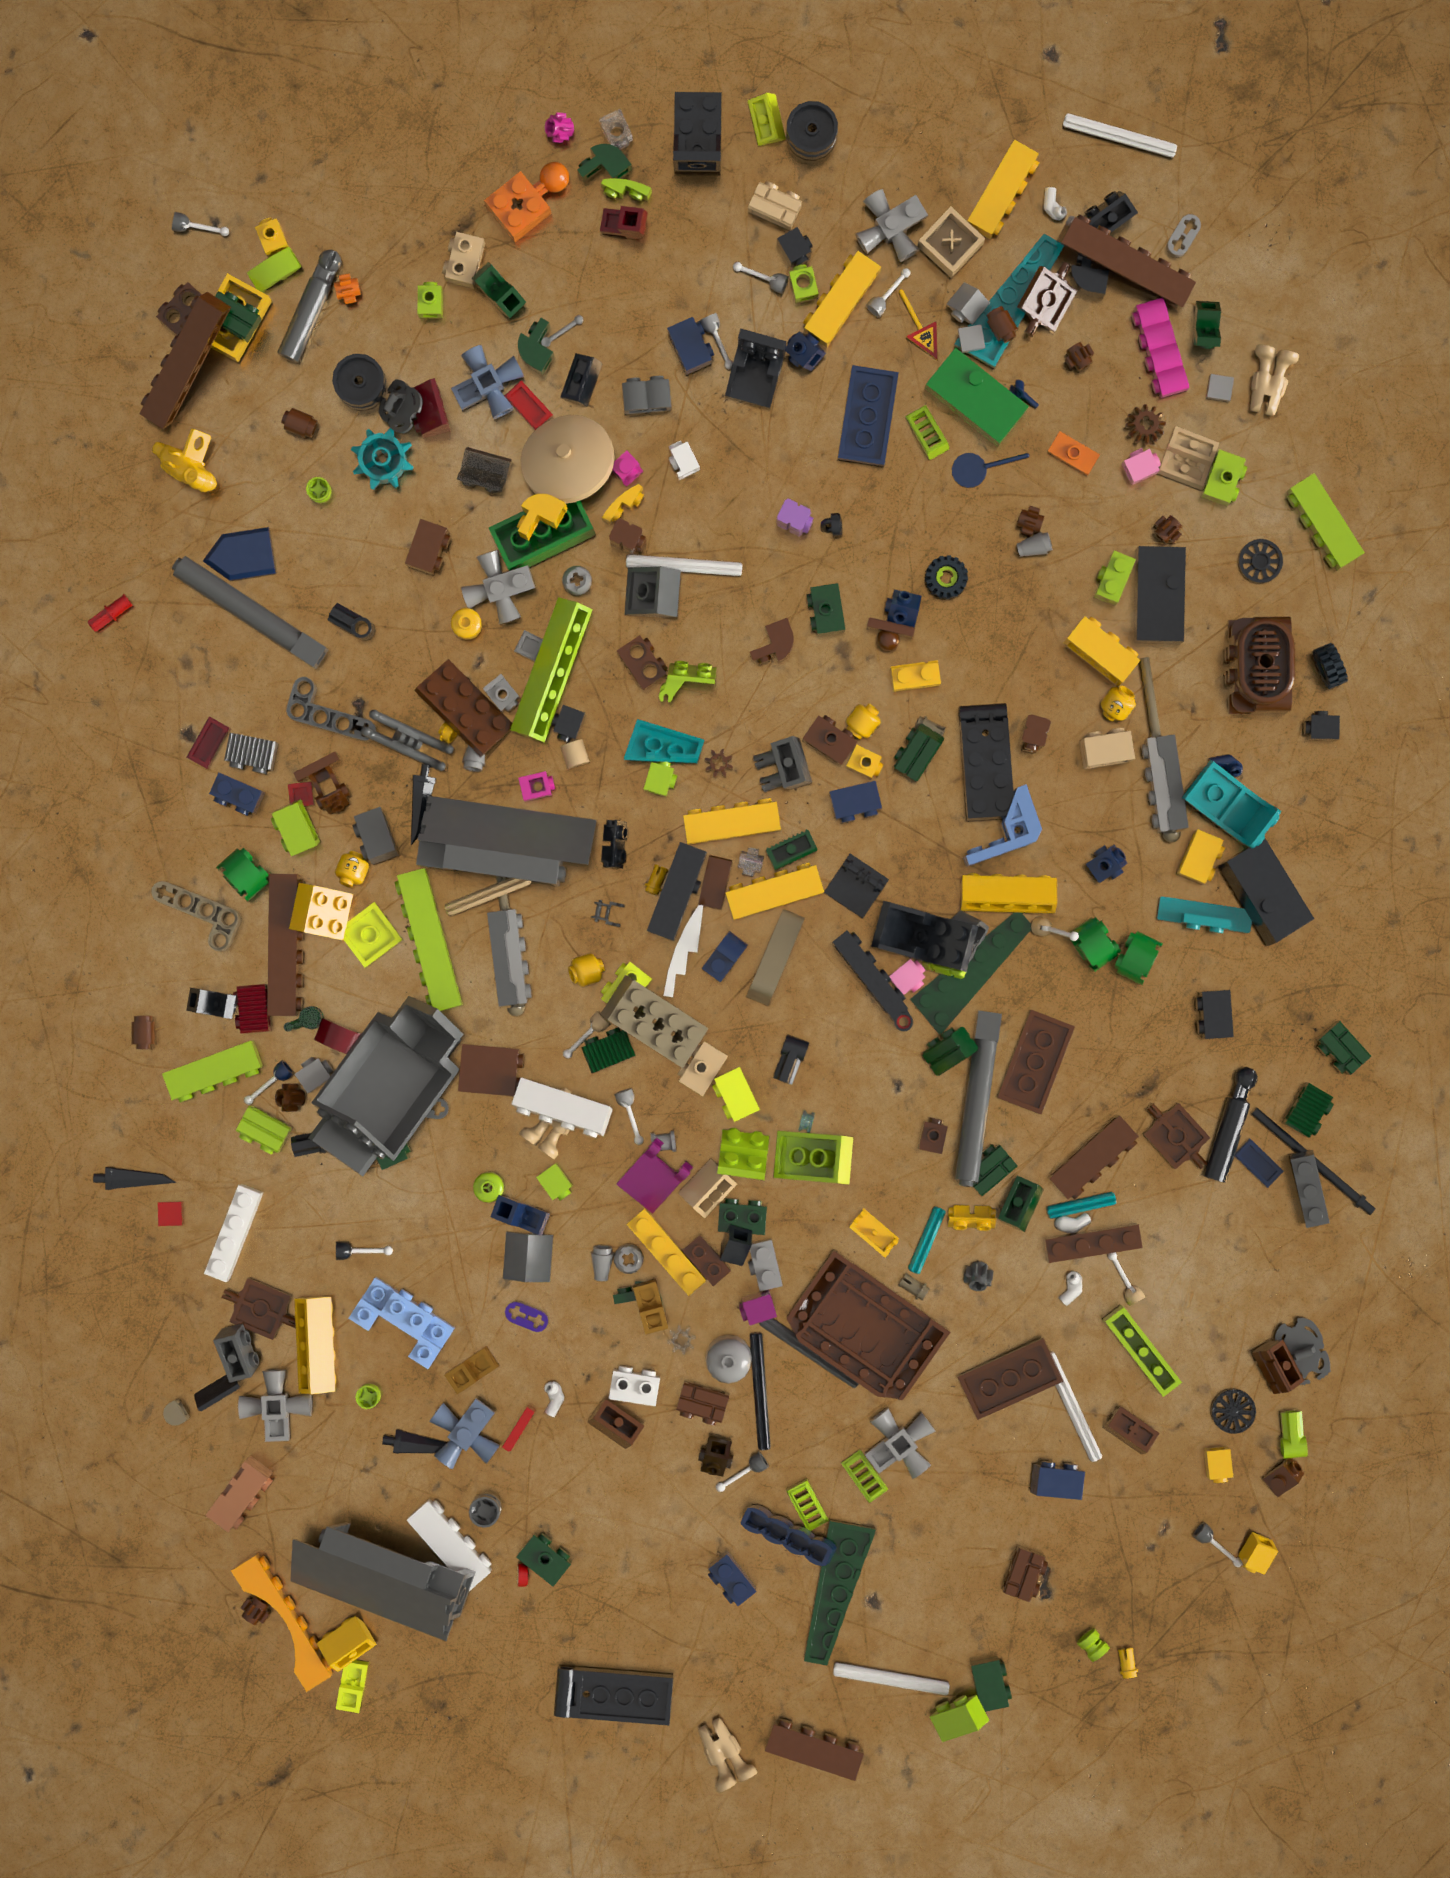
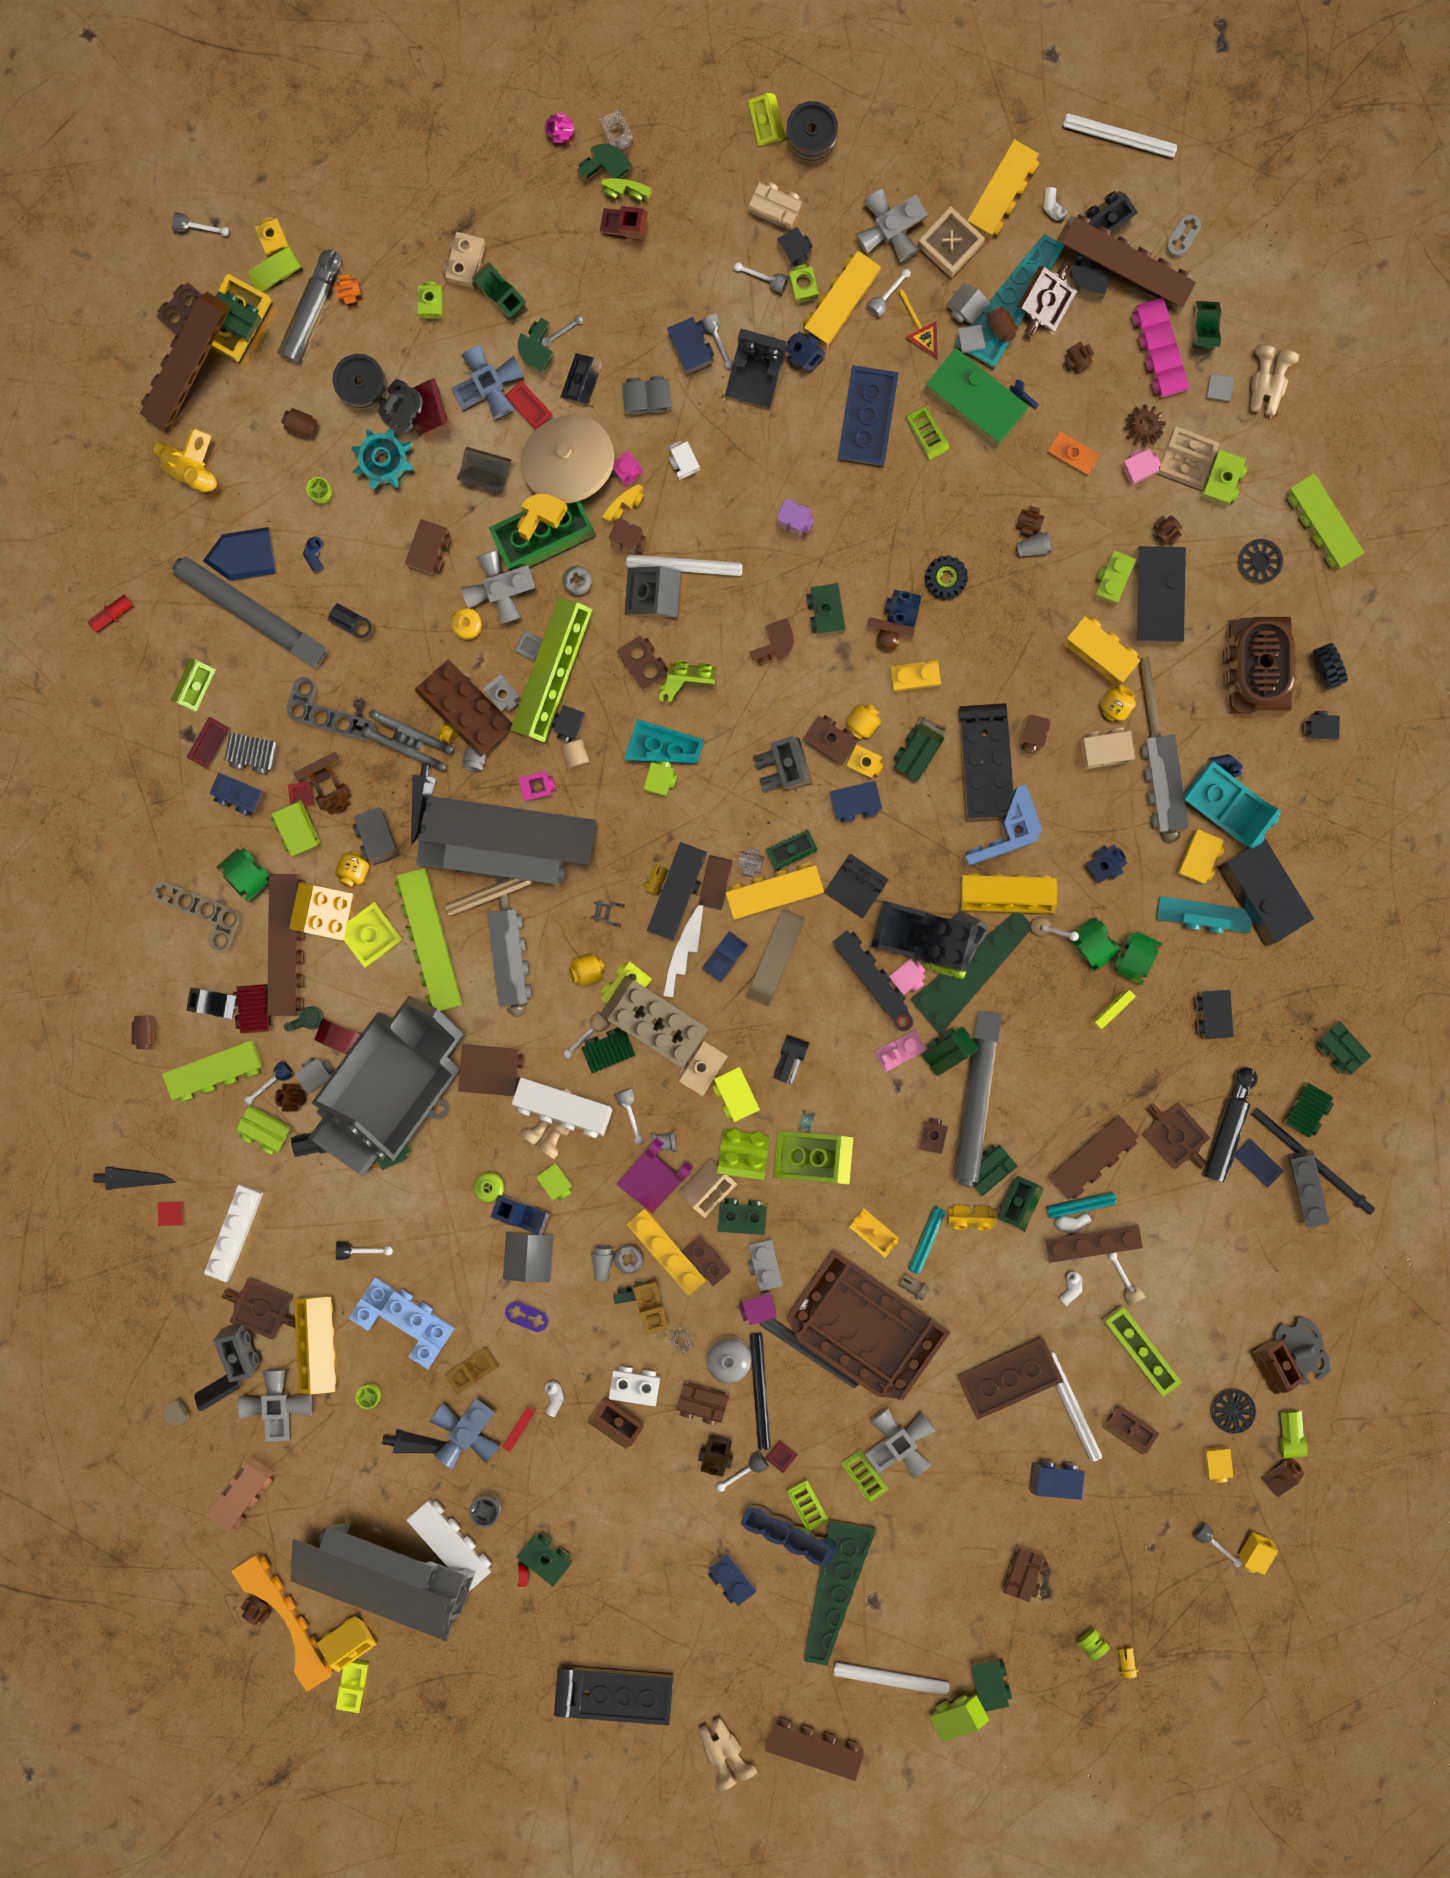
(193, 684): none -> lime slope
(311, 553): none -> dark blue arm
(516, 222): orange brick -> none
(615, 854): black hinge -> none
(697, 131): black bracket -> none
(722, 768): reddish brown gear -> none
(731, 822): yellow brick -> none
(736, 1245): black brick -> none
(781, 1456): none -> dark red tile
(836, 524): black tile -> none
(900, 1050): none -> bright pink plate
(970, 468): dark blue piece -> none
(978, 1276): dark grey gear -> none
(1035, 1061): reddish brown plate -> none
(1113, 1009): none -> neon yellow tile

